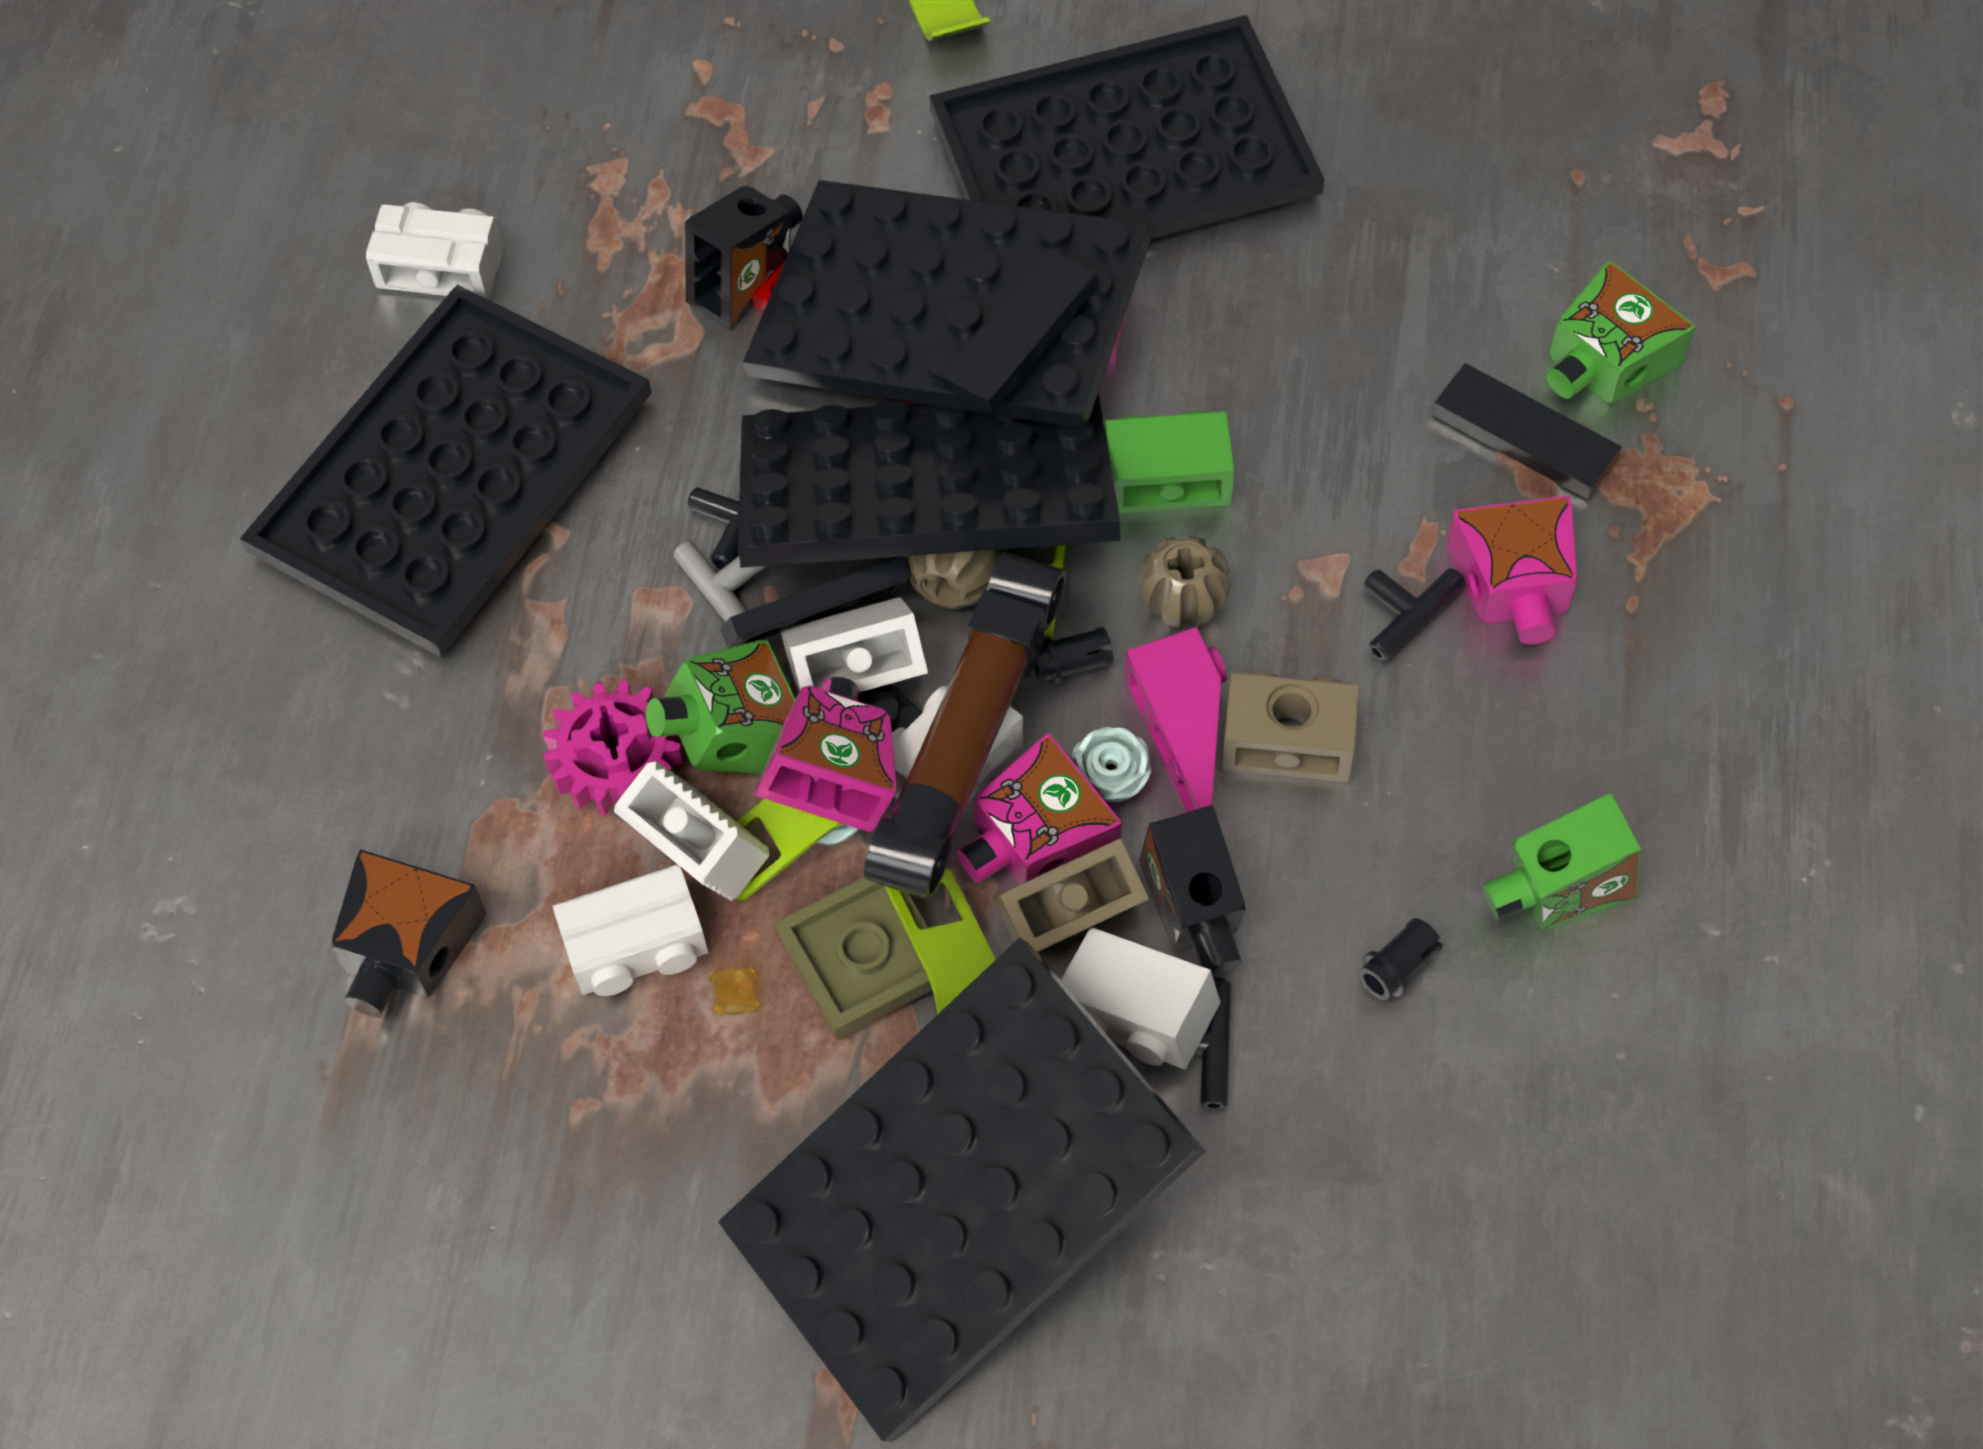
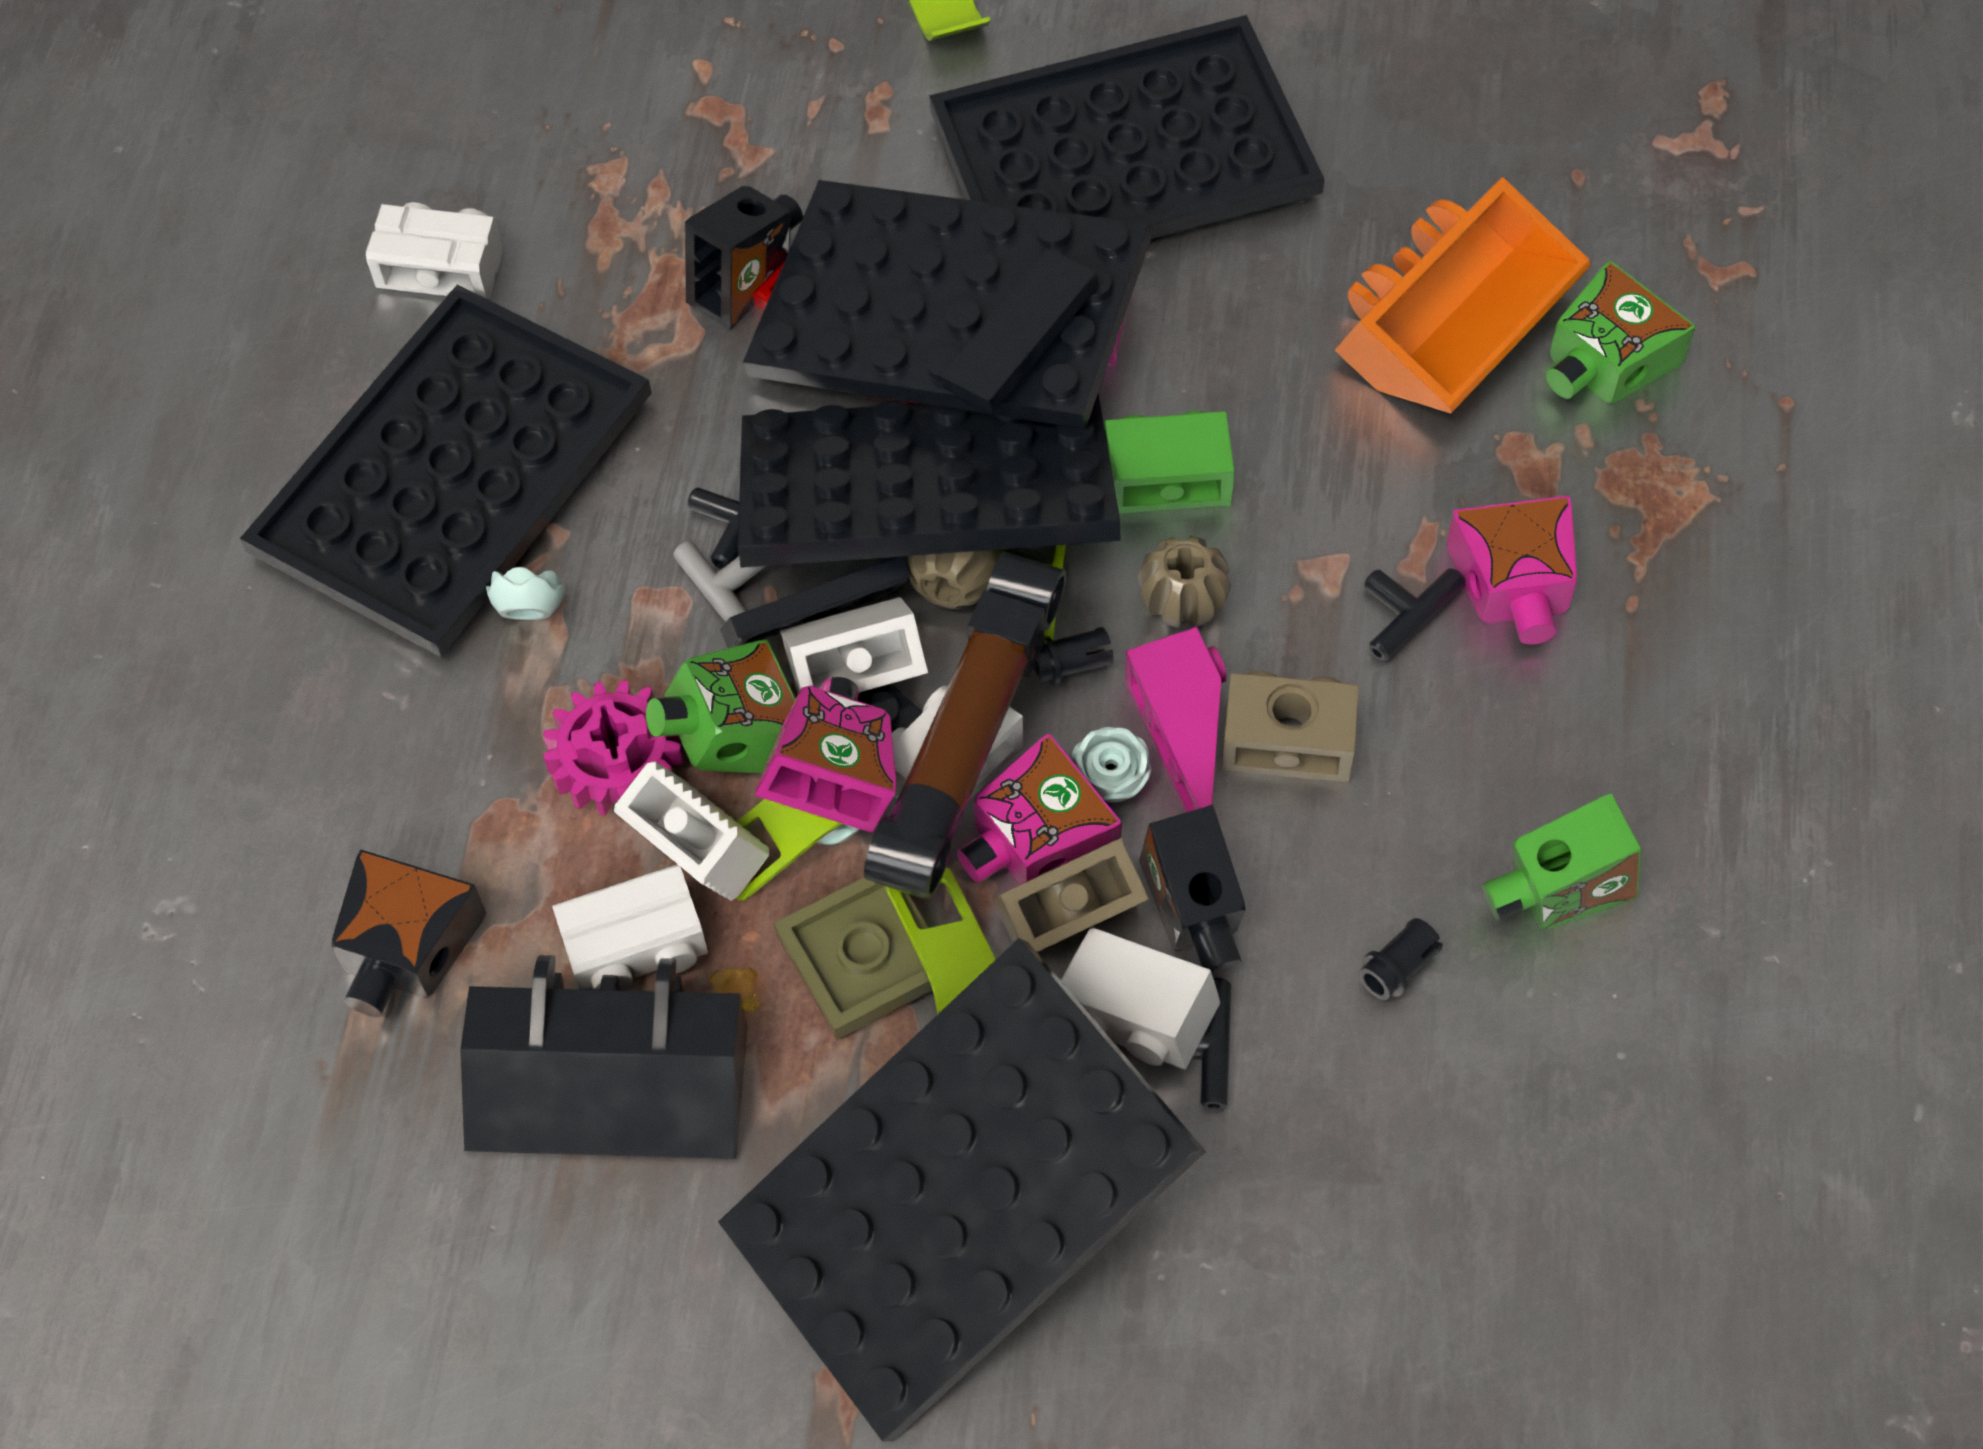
(525, 595): none -> light aqua plate
(602, 1068): none -> black piece
(1461, 302): none -> orange piece
(1526, 430): black tile -> none

